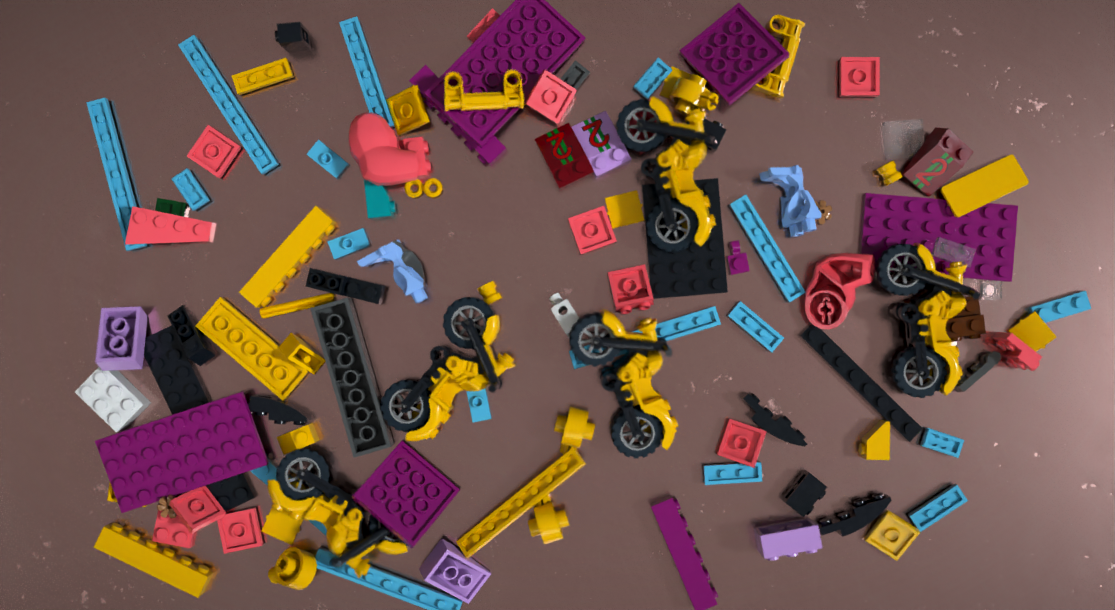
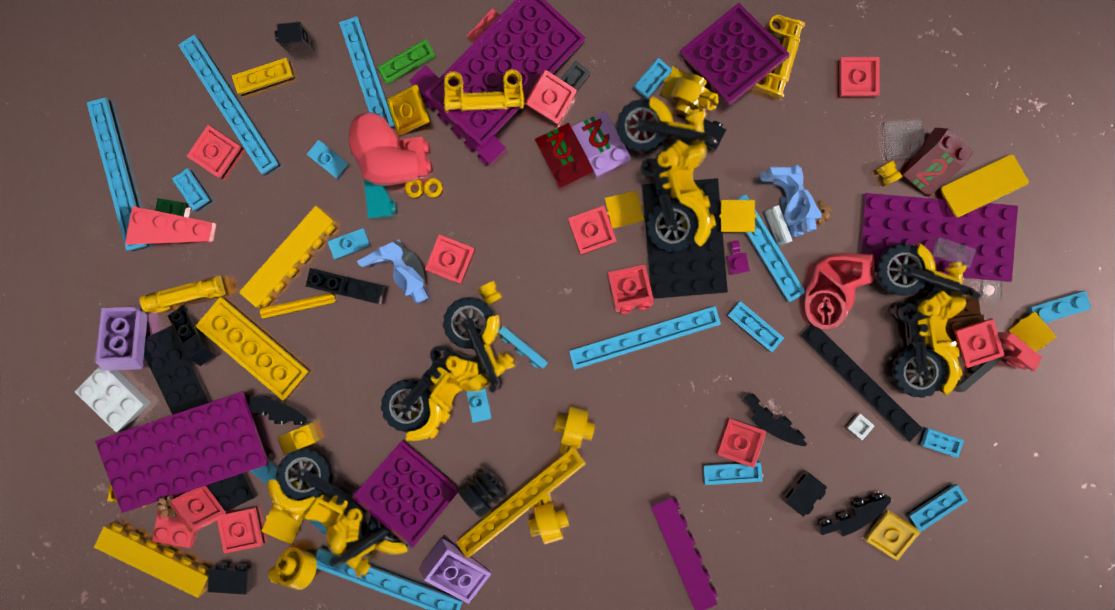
(162, 300): none -> yellow piece
(230, 579): none -> black brick
(302, 353): yellow slope -> none
(352, 376): dark grey brick -> none
(406, 61): none -> bright green tile
(449, 259): none -> coral plate
(482, 491): none -> black wheel
(522, 348): none -> medium azure plate
(567, 320): white torso -> none
(630, 379): piece -> none
(737, 216): none -> yellow piece
(778, 225): none -> white tile
(788, 539): lavender brick -> none
(860, 426): none -> white plate
(876, 442): yellow slope -> none
(979, 343): none -> coral plate

